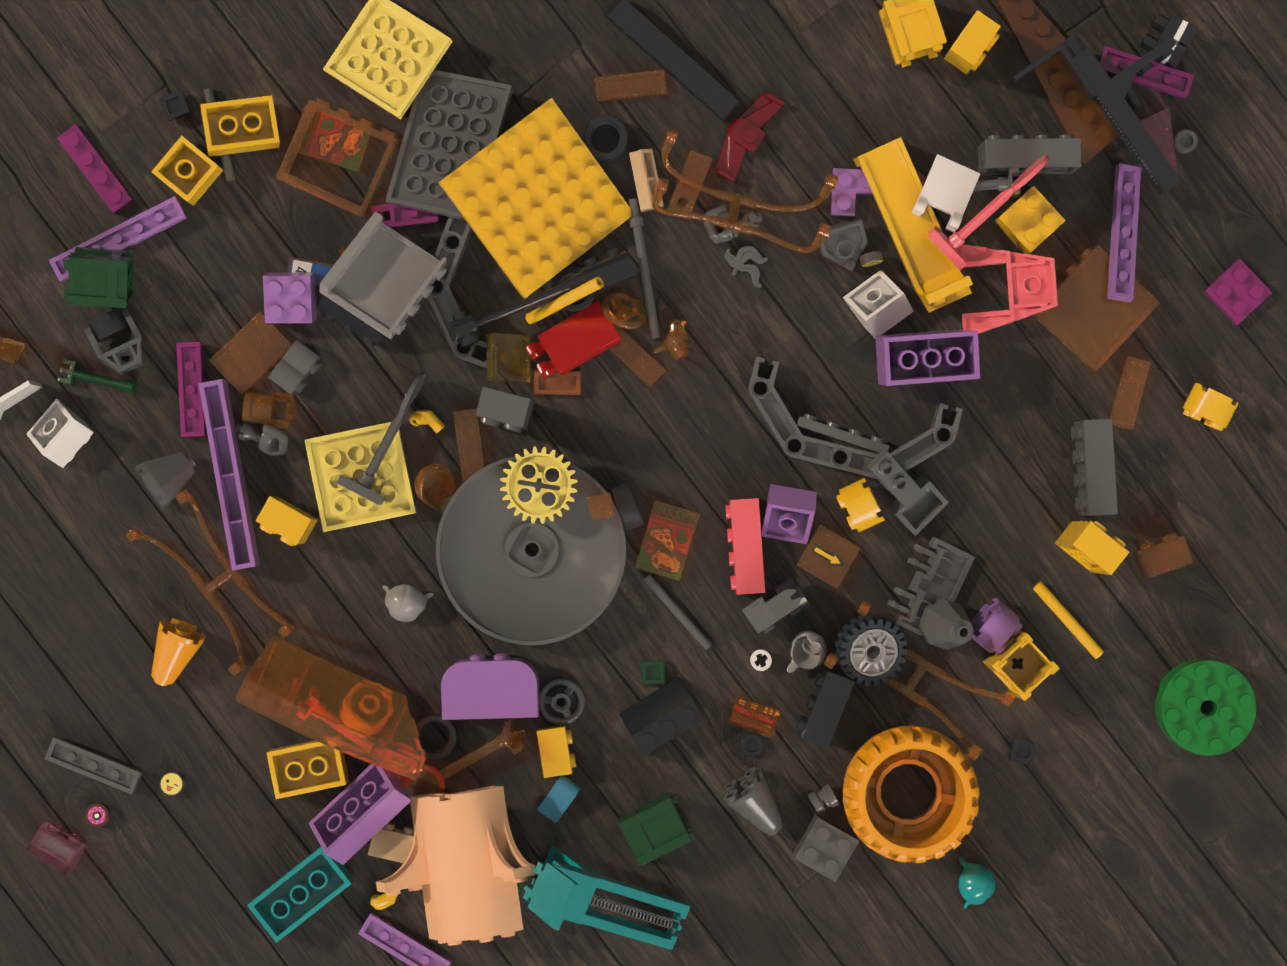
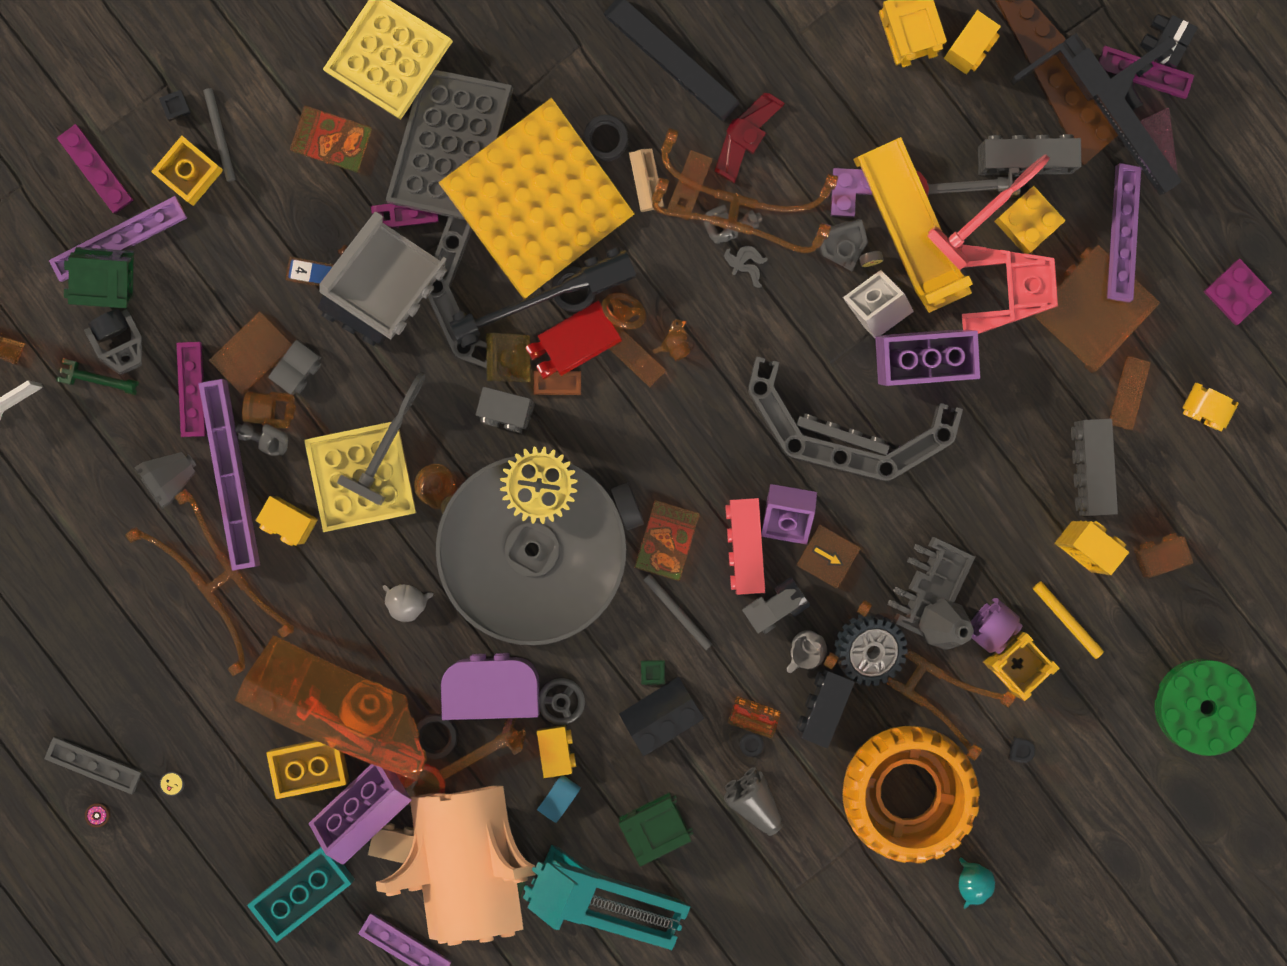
(56, 847): clear pink window -> none
(59, 433): white slope -> none
(174, 649): light orange cone -> none
(240, 126): yellow brick -> none
(290, 297): medium lavender brick -> none
(342, 116): clear orange window -> none
(382, 901): yellow arm -> none
(426, 417): yellow arm -> none
(468, 442): clear orange tile -> none
(564, 300): yellow piece -> none
(600, 506): clear orange brick -> none
(630, 85): clear orange tile -> none
(636, 222): dark grey bar -> none
(753, 658): white bush -> none
(823, 799): dark grey wheel -> none
(825, 847): dark grey brick -> none
(860, 505): yellow brick -> none
(915, 500): dark grey plate -> none
(947, 189): white flag -> none
(1185, 141): dark grey tile -> none

